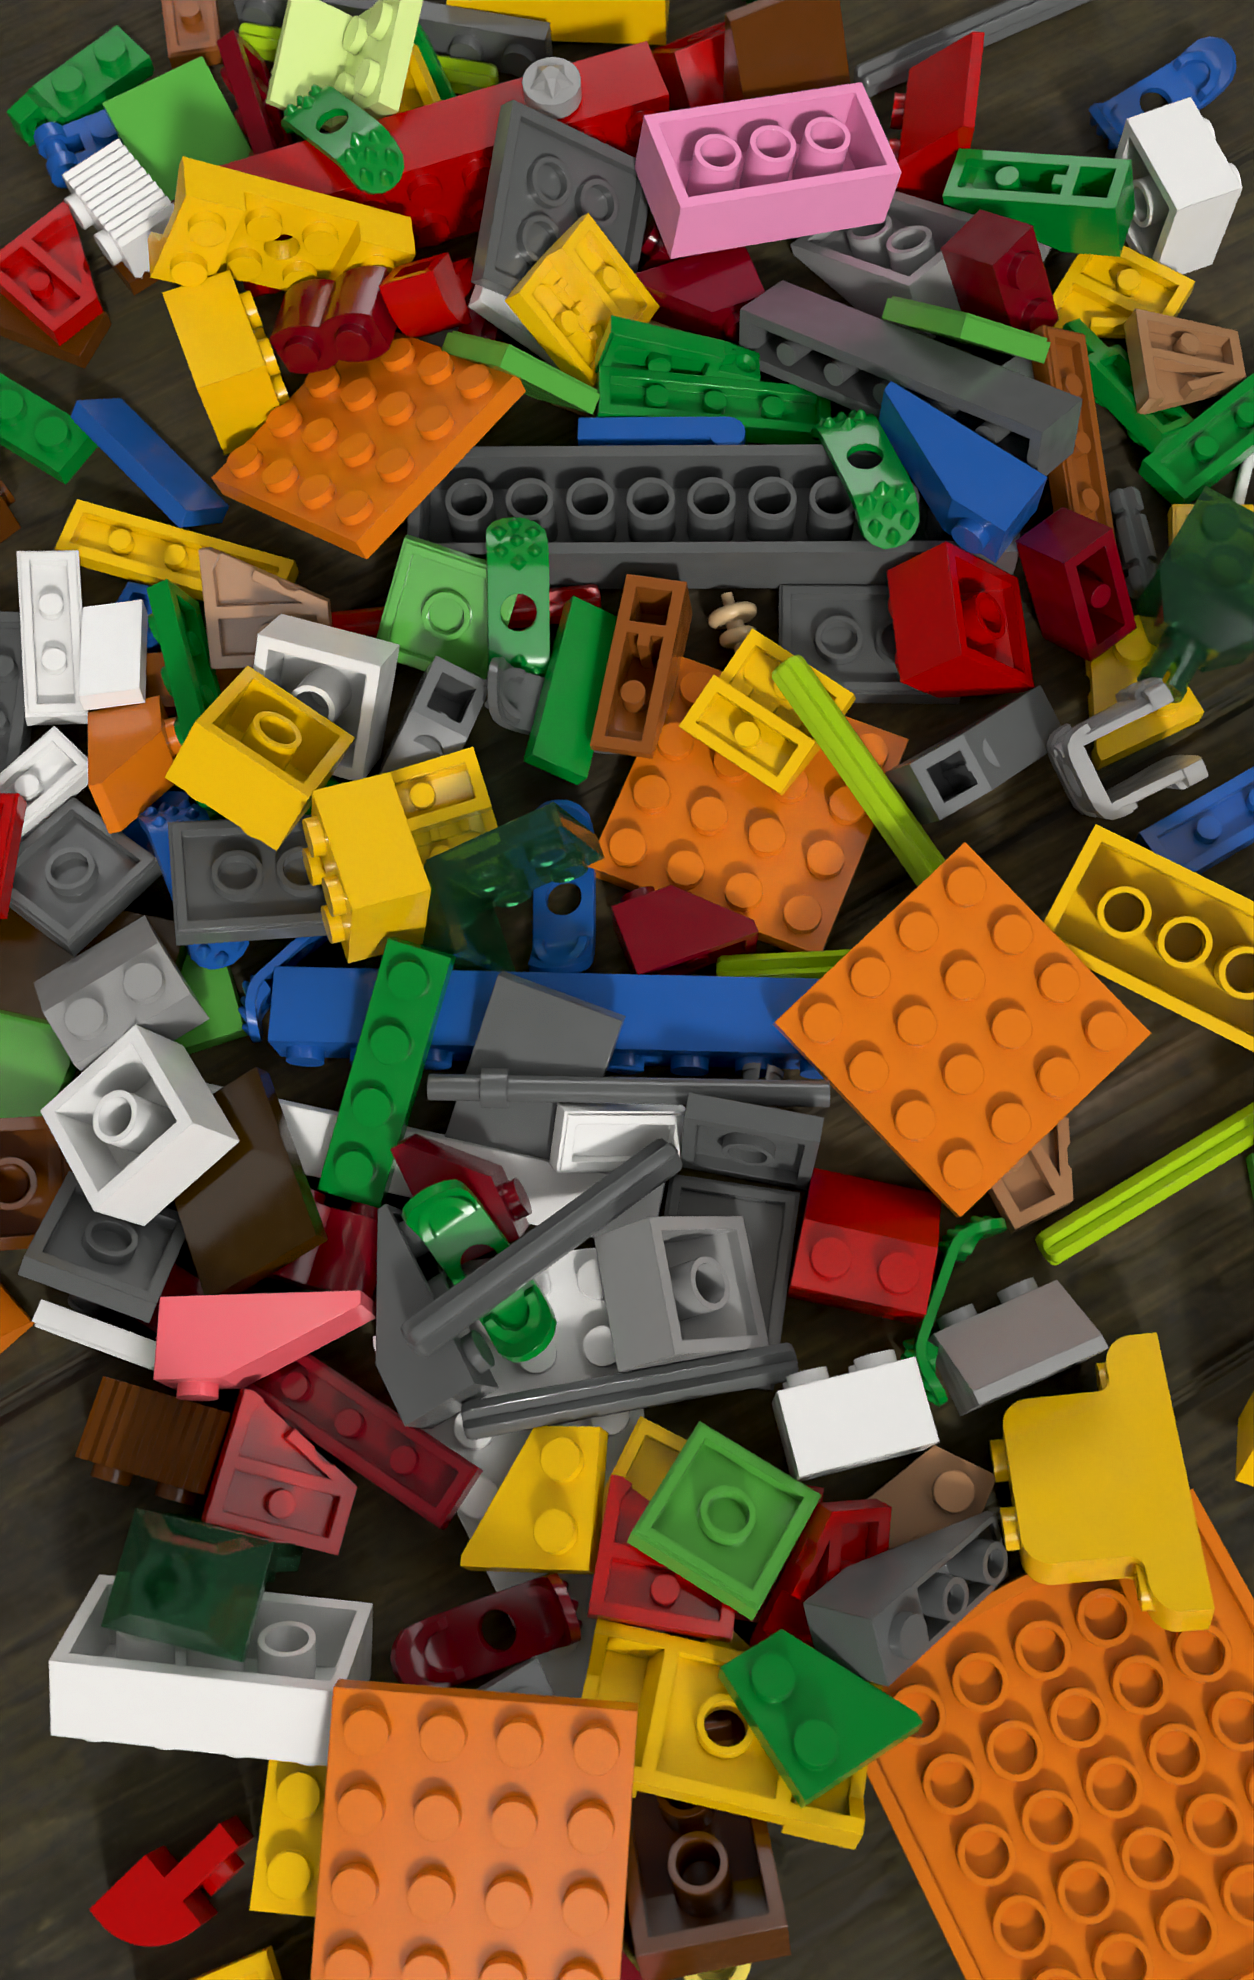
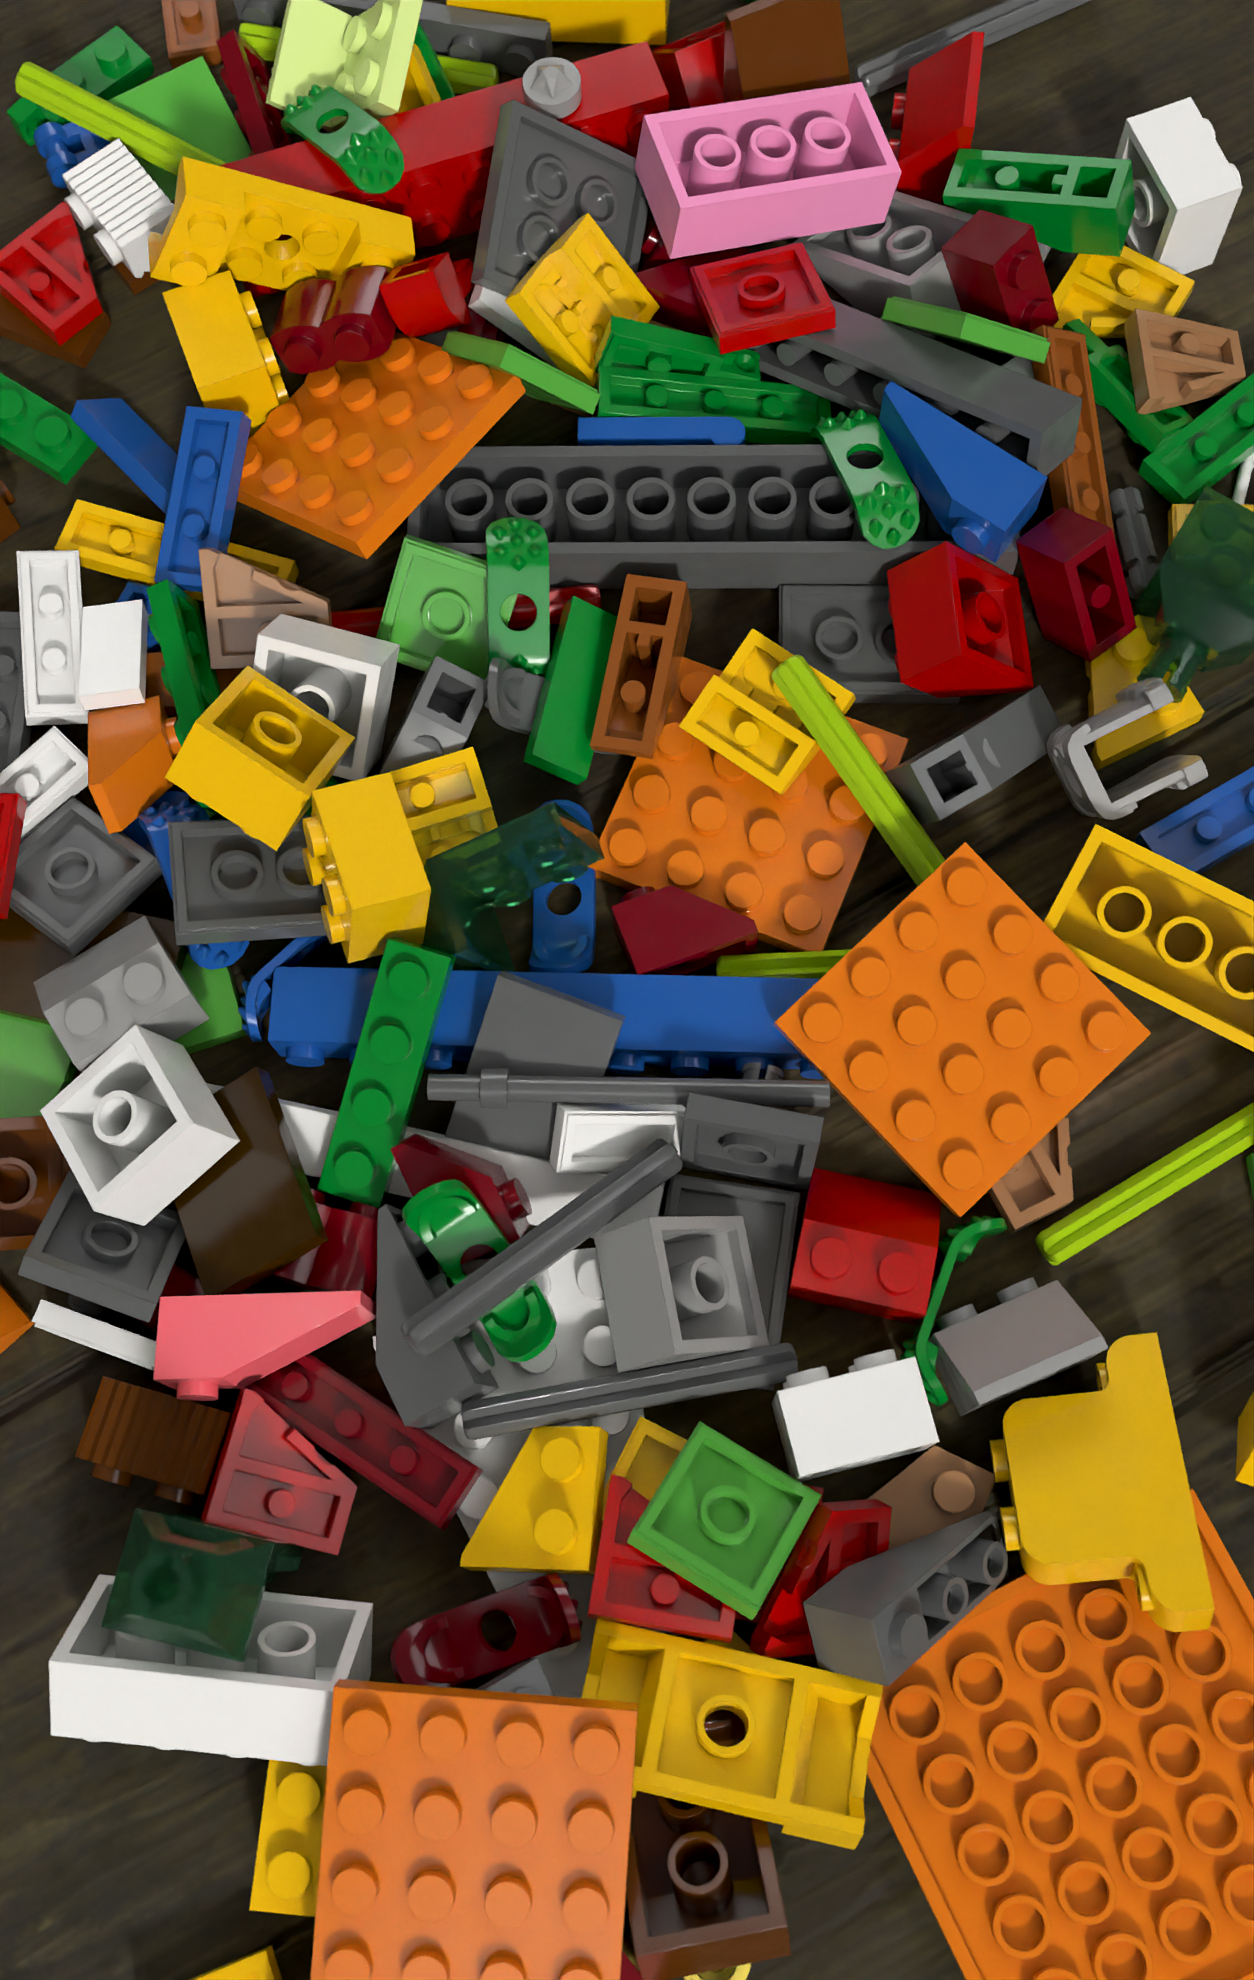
(105, 119): none -> lime axle
(163, 1898): red brick -> none
(202, 492): none -> blue plate
(732, 617): tan hair -> none
(762, 298): none -> red tile
(813, 1714): green wing -> none
(1197, 73): blue piece -> none

